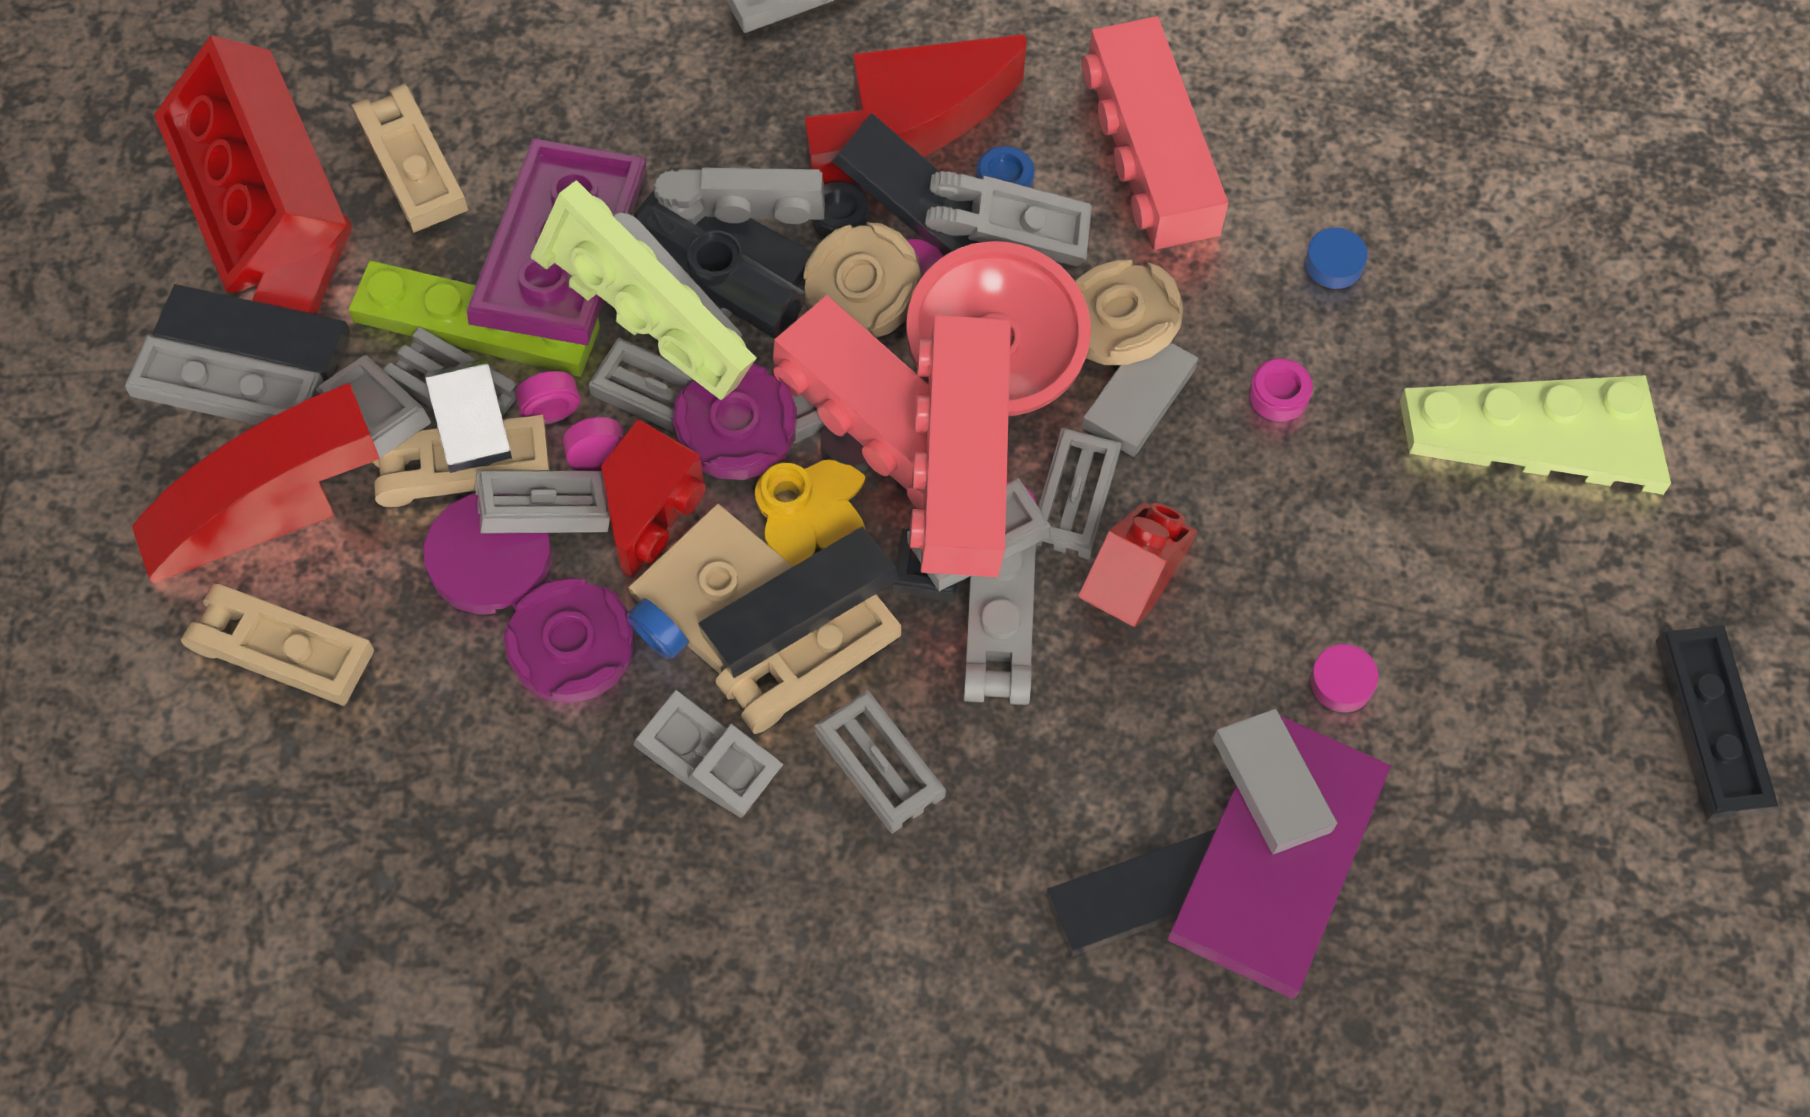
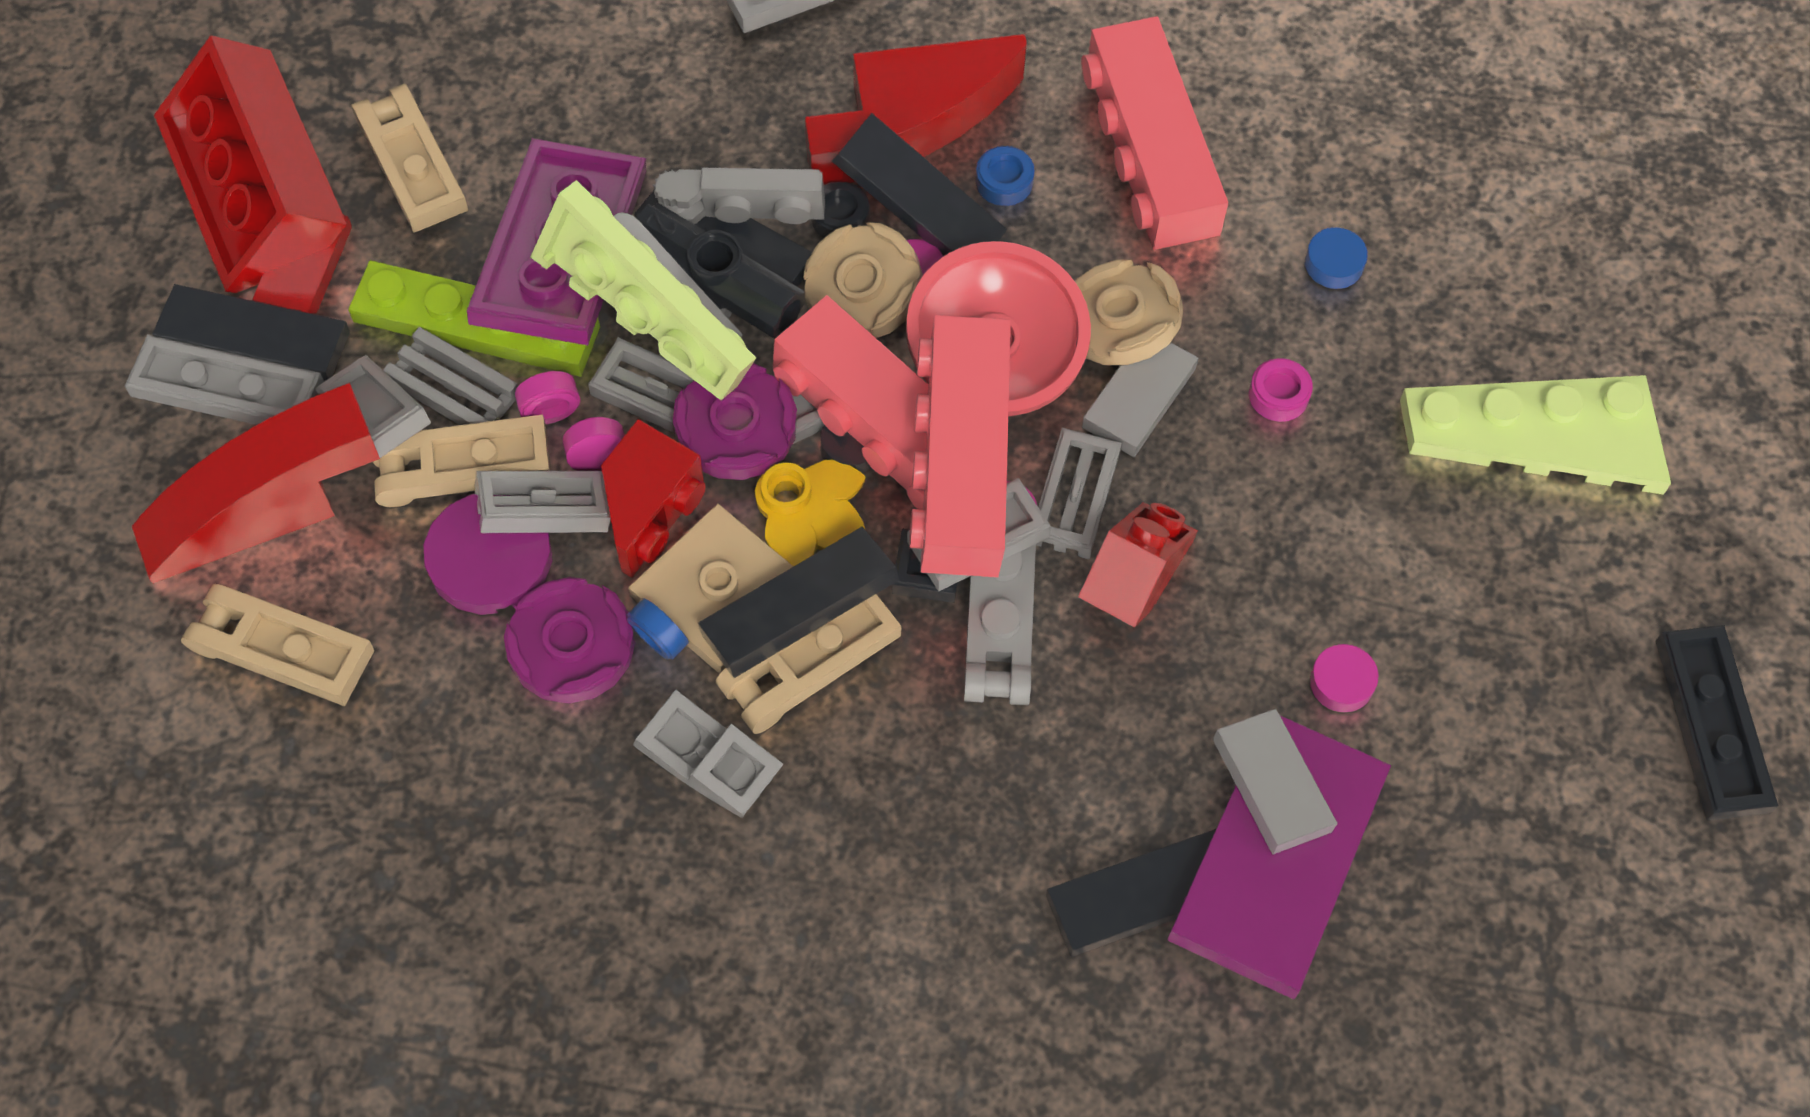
(468, 415): slope -> none
(911, 804): light grey tile -> none
(1012, 215): light grey hinge -> none

